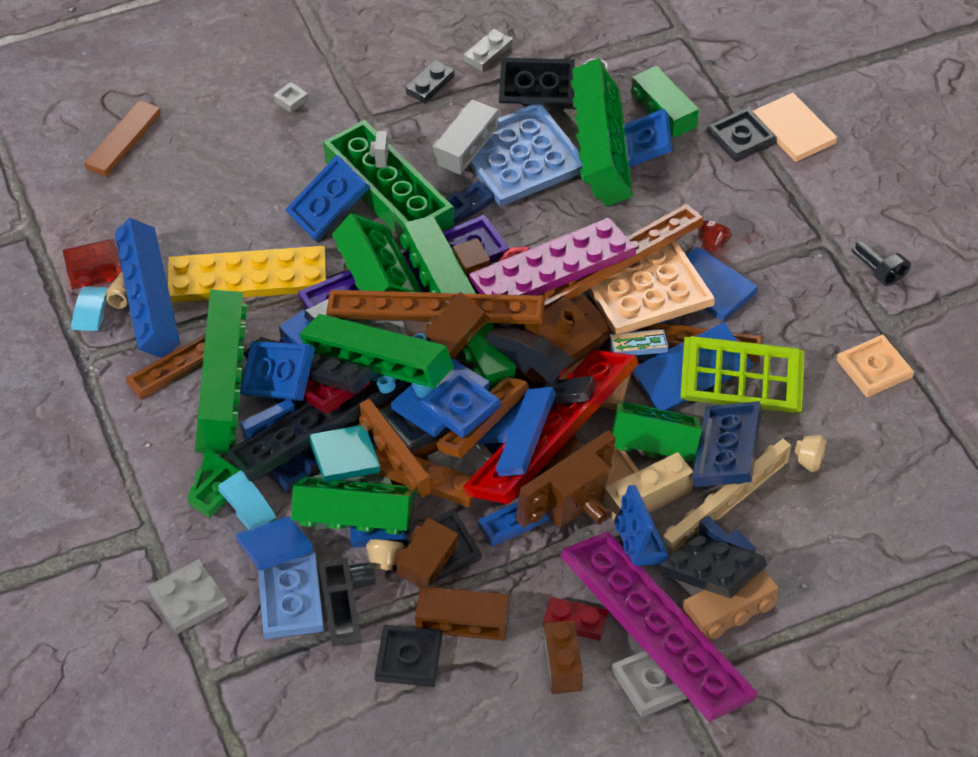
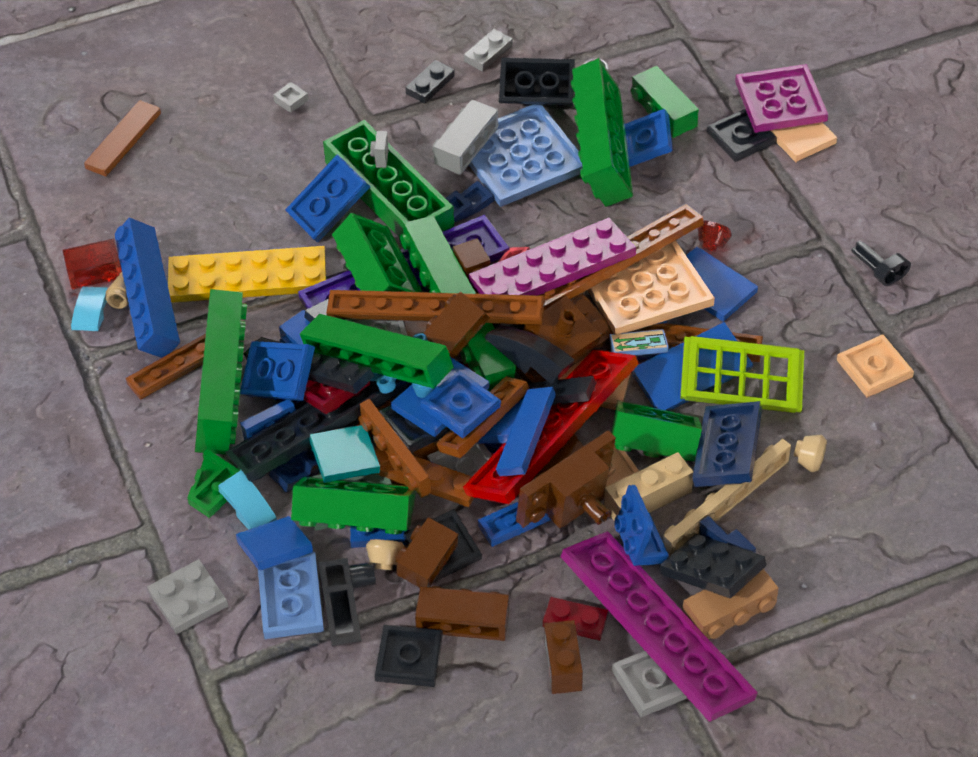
(781, 98): none -> magenta plate

